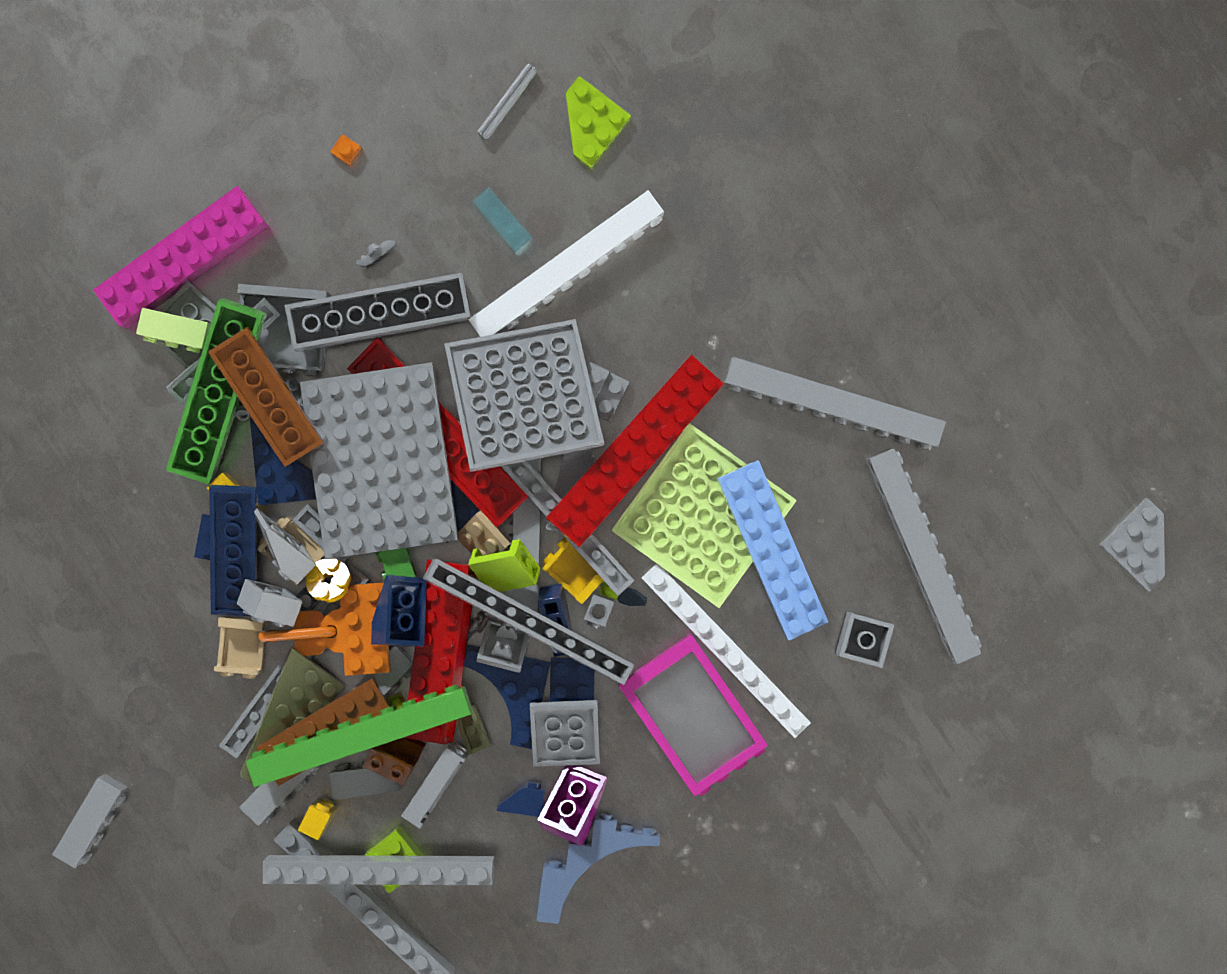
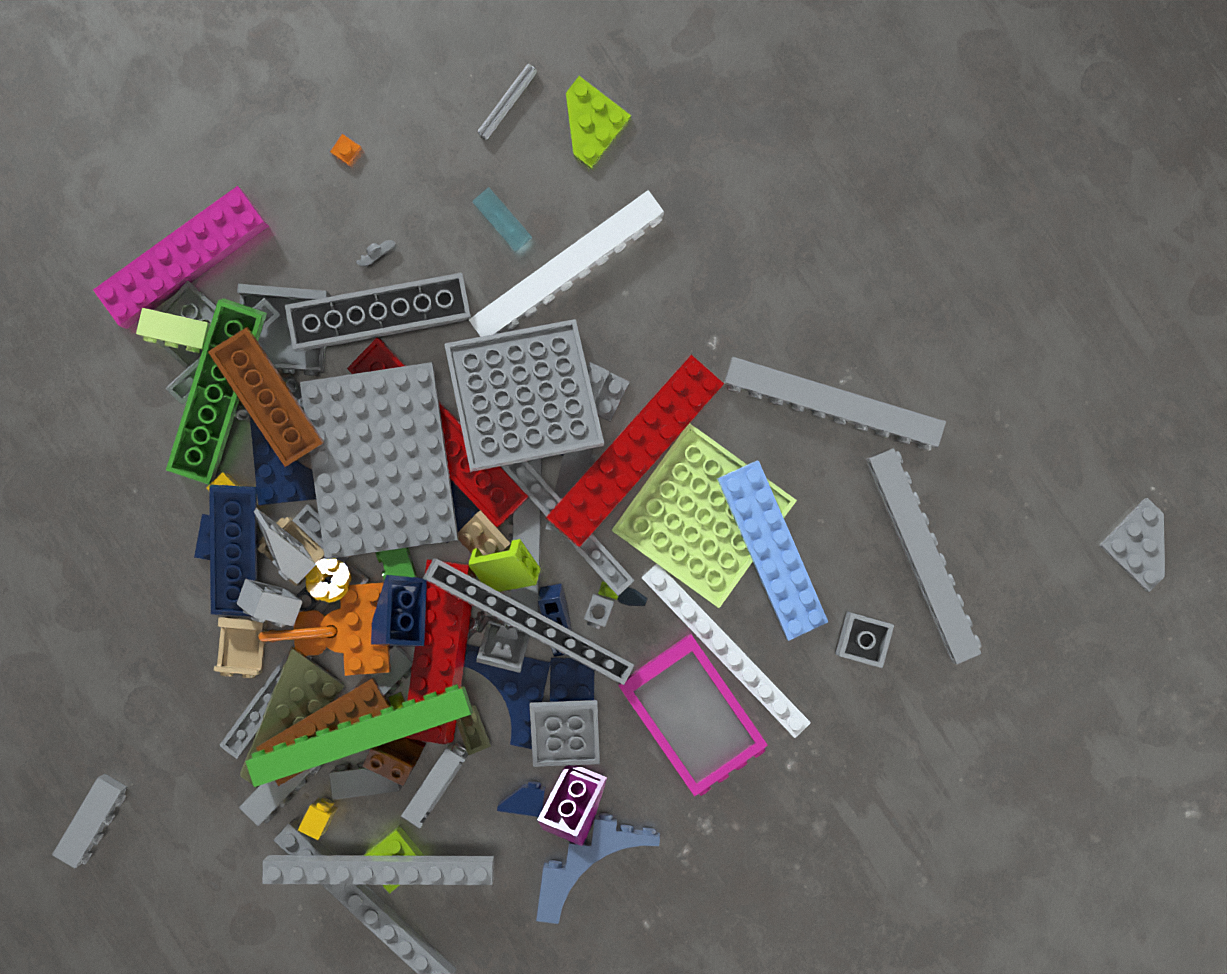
(572, 571): yellow panel -> none

